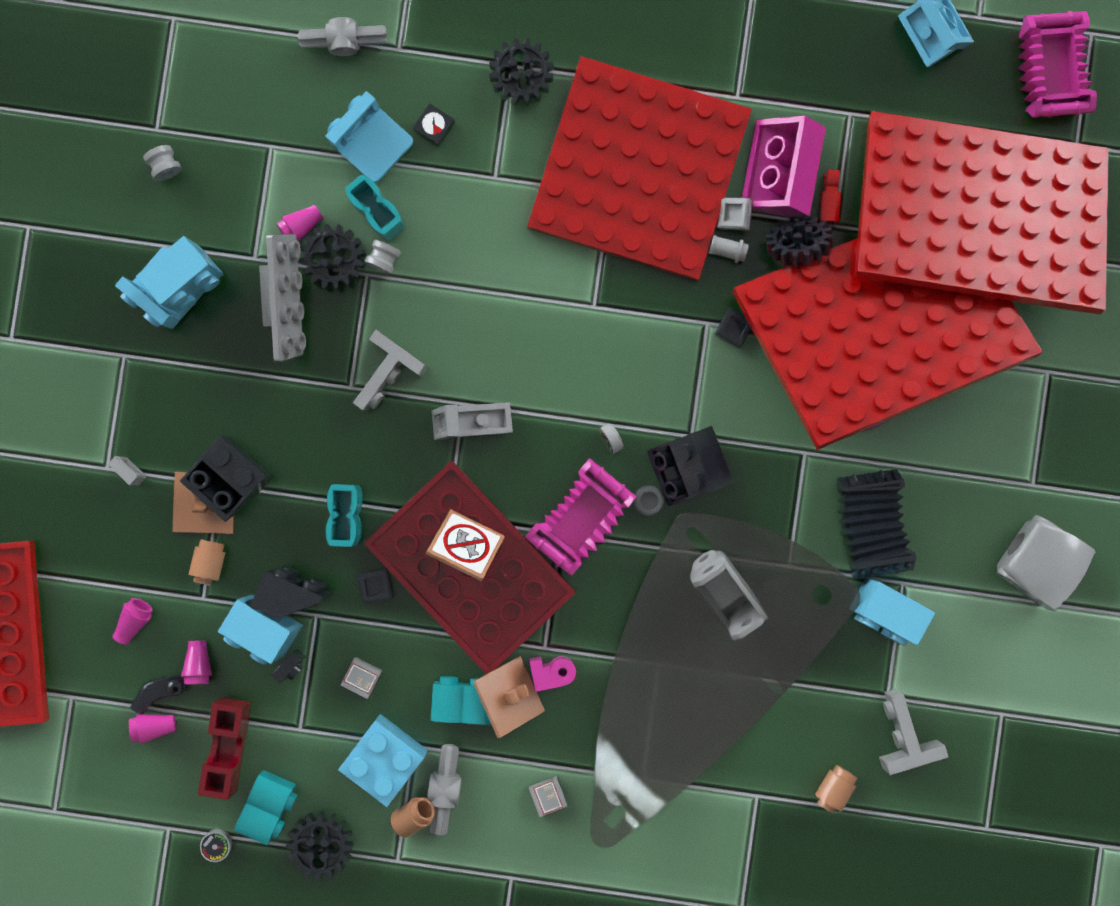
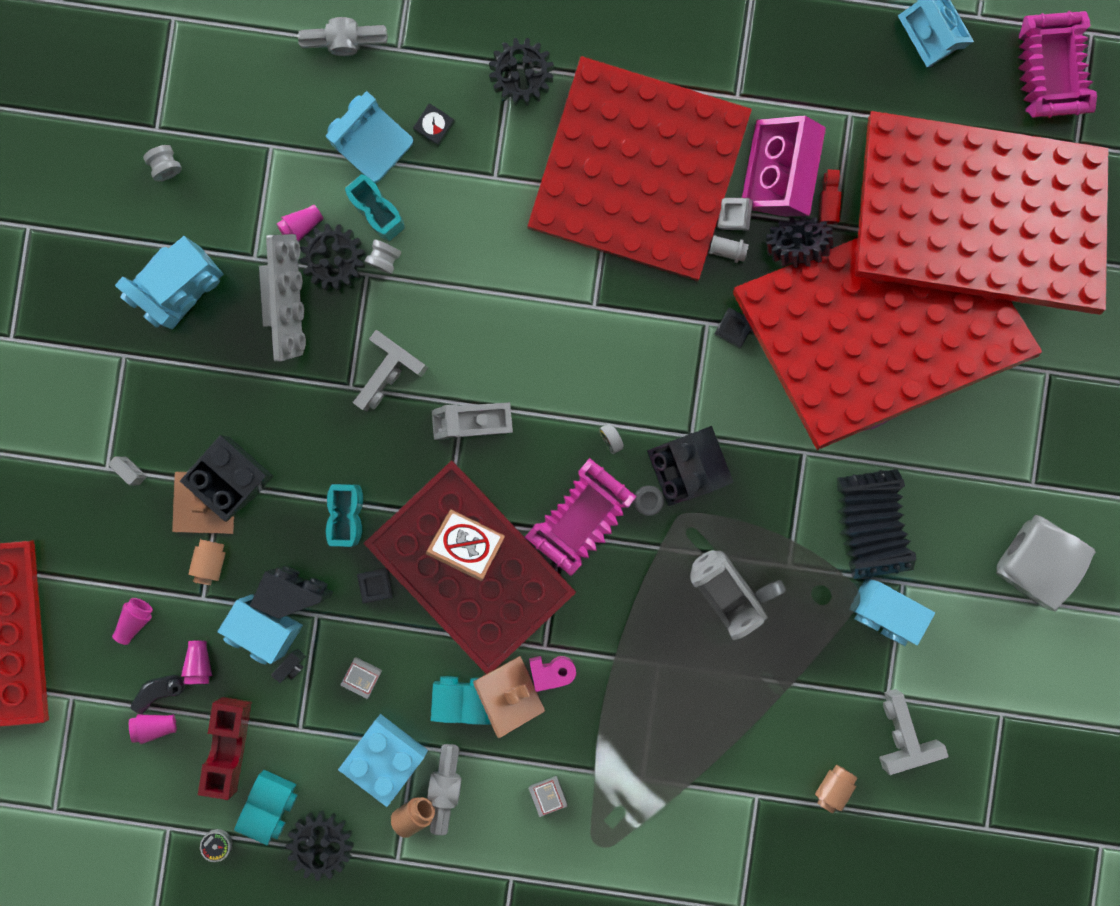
(770, 591): none -> dark grey tile

